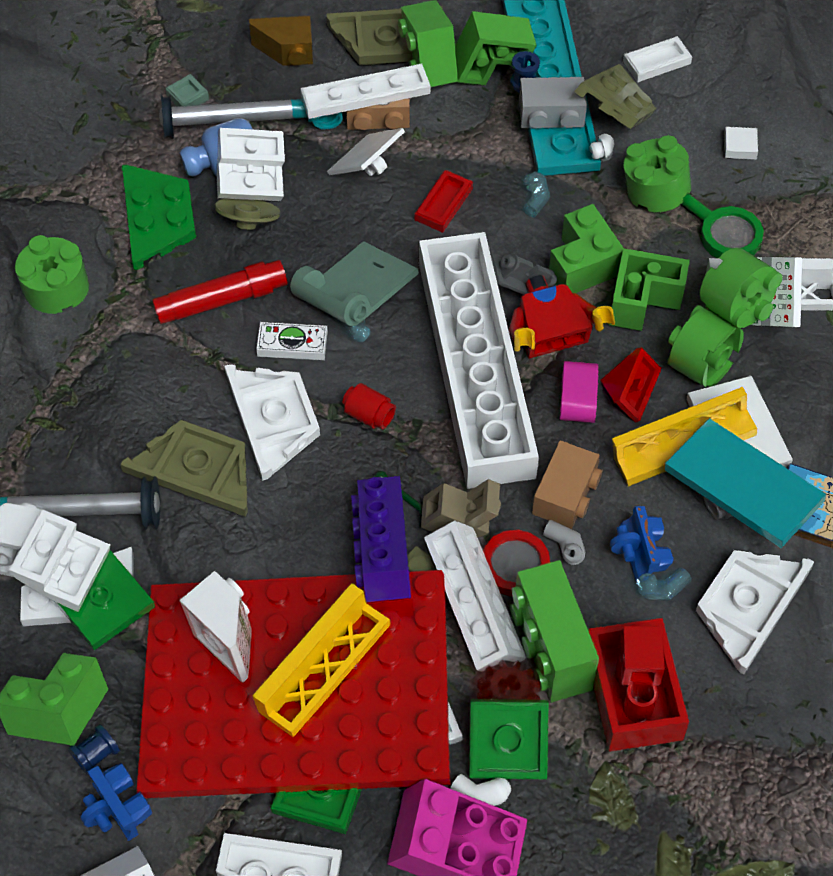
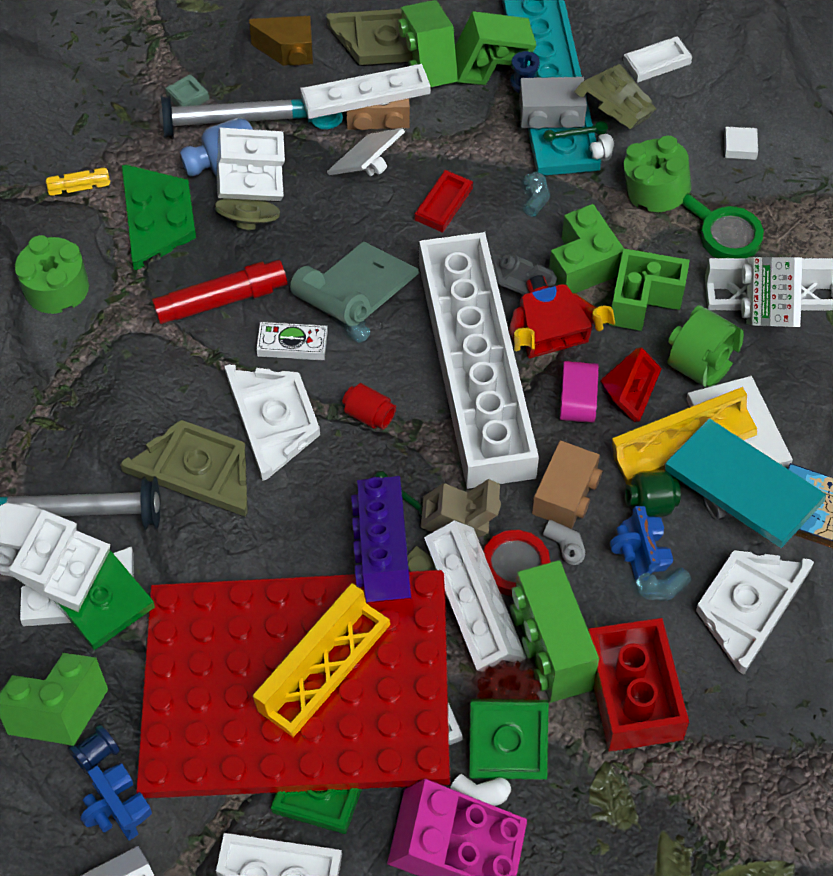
(77, 181): none -> yellow axle
(221, 622): white slope -> none
(599, 128): none -> dark green hinge
(642, 655): red brick -> none
(655, 491): none -> dark green head
(740, 288): bright green brick -> none

